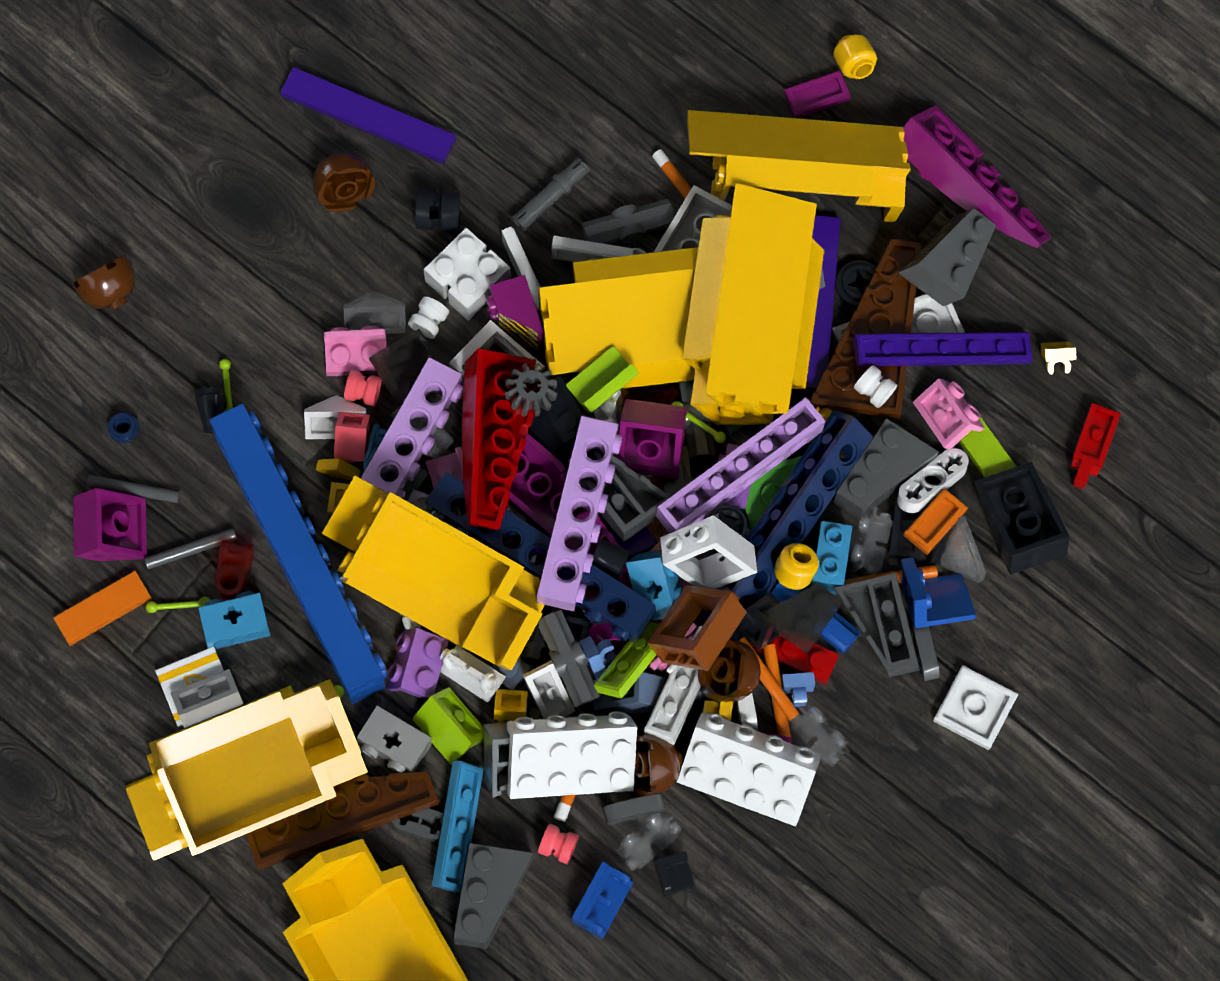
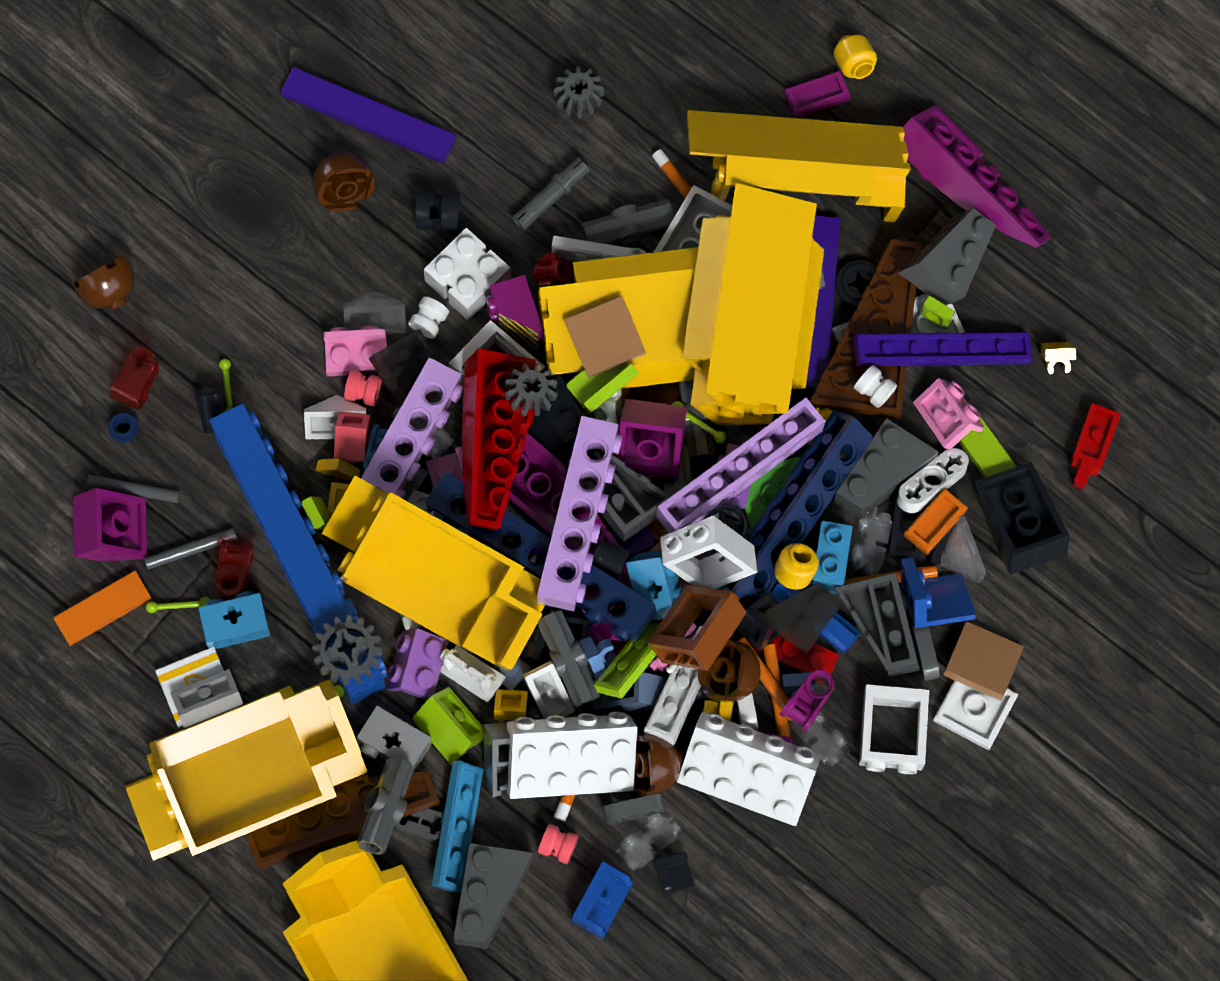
(133, 383): none -> clear red piece
(316, 511): none -> lime tile
(336, 654): none -> dark grey gear
(385, 806): none -> dark grey piece
(521, 262): white tile -> none
(552, 270): none -> red gear
(567, 95): none -> dark grey gear
(605, 337): none -> medium nougat tile
(805, 704): none -> magenta piece
(897, 698): none -> white window
(937, 312): none -> lime tile
(983, 661): none -> medium nougat tile

